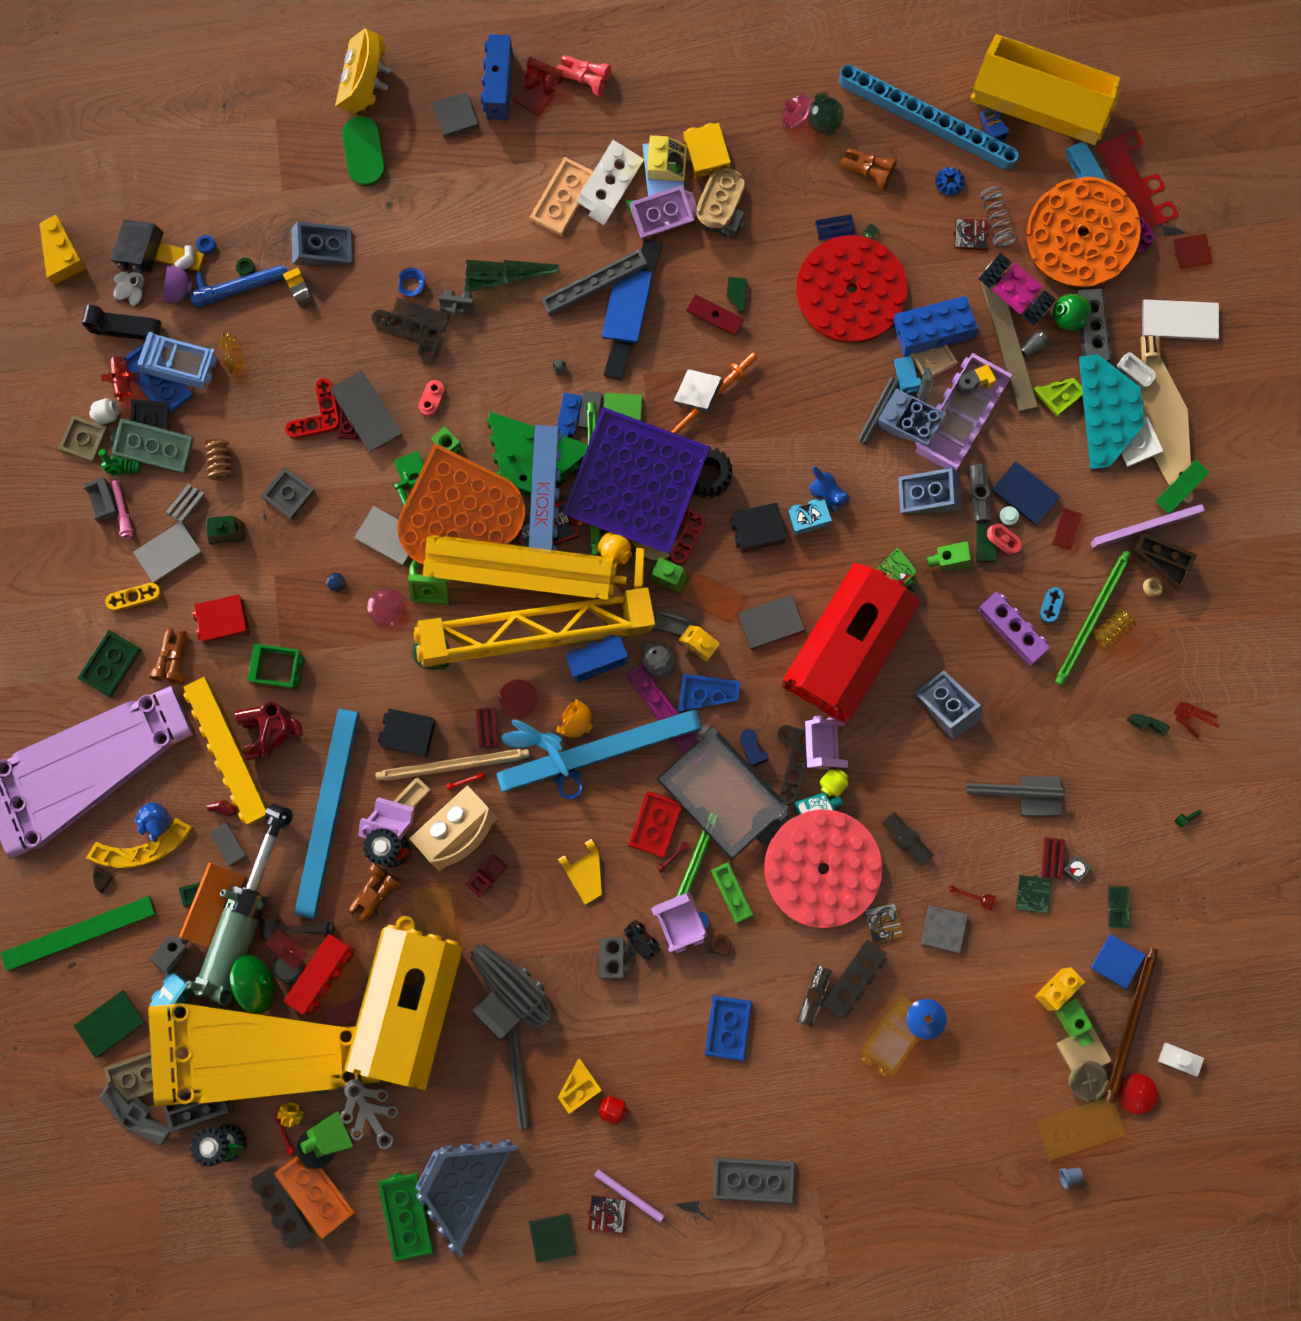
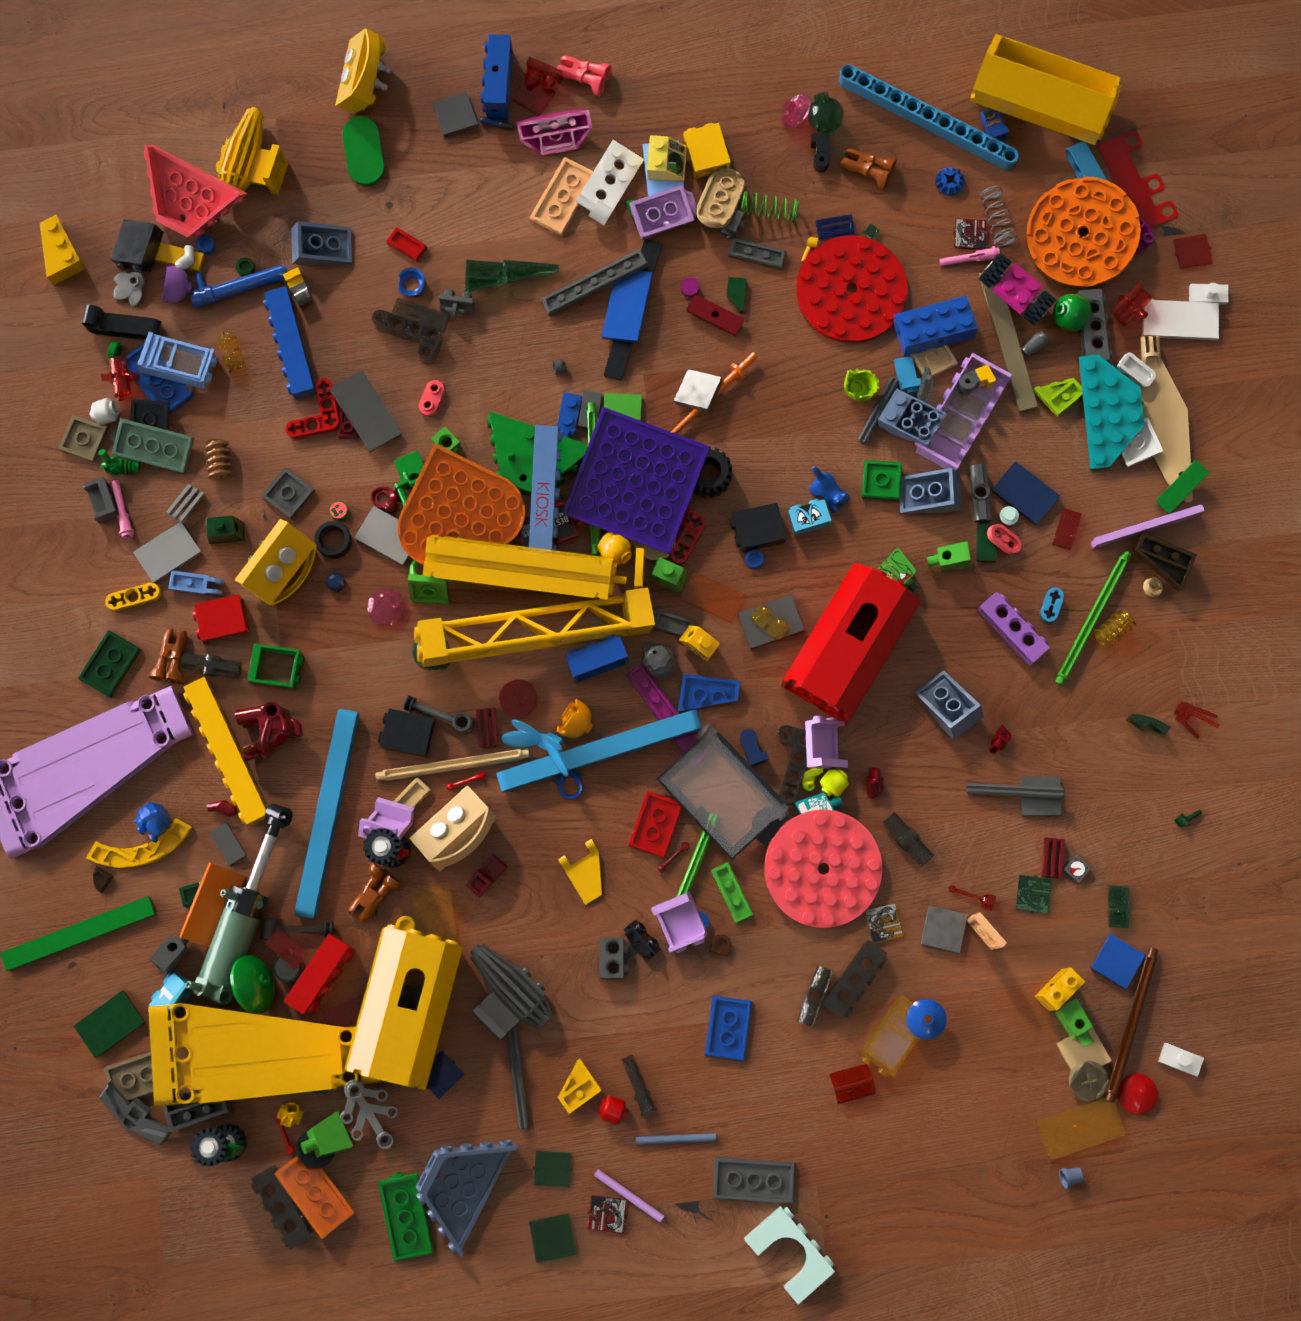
(114, 349): none -> green tile
(187, 190): none -> coral piece
(194, 583): none -> medium blue hinge
(211, 665): none -> clear smoke piece
(245, 161): none -> yellow piece
(277, 563): none -> yellow piece
(290, 343): none -> blue brick
(338, 510): none -> tile
(343, 550): none -> black tyre
(389, 506): none -> dark red piece
(406, 244): none -> red tile
(410, 704): none -> dark grey piece
(443, 1075): none -> clear blue piece
(498, 122): none -> piece
(552, 1168): none -> clear green piece
(555, 131): none -> dark pink wedge
(641, 1095): none -> clear smoke pin
(667, 1139): none -> sand blue bar
(689, 287): none -> magenta tile
(745, 201): none -> bright green piece
(754, 559): none -> blue tile
(757, 253): none -> dark grey tile
(776, 625): none -> clear yellow hinge
(809, 778): none -> neon yellow arm
(811, 243): none -> yellow hand
(816, 1267): none -> light aqua arch
(822, 157): none -> black leg
(852, 1083): none -> clear red panel
(861, 385): none -> lime hair
(874, 783): none -> dark red piece
(881, 480): none -> green tile
(981, 255): none -> bright pink pin
(986, 931): none -> light nougat tile
(1000, 739): none -> dark red piece
(1132, 305): none -> clear red pin
(1209, 293): none -> white tile

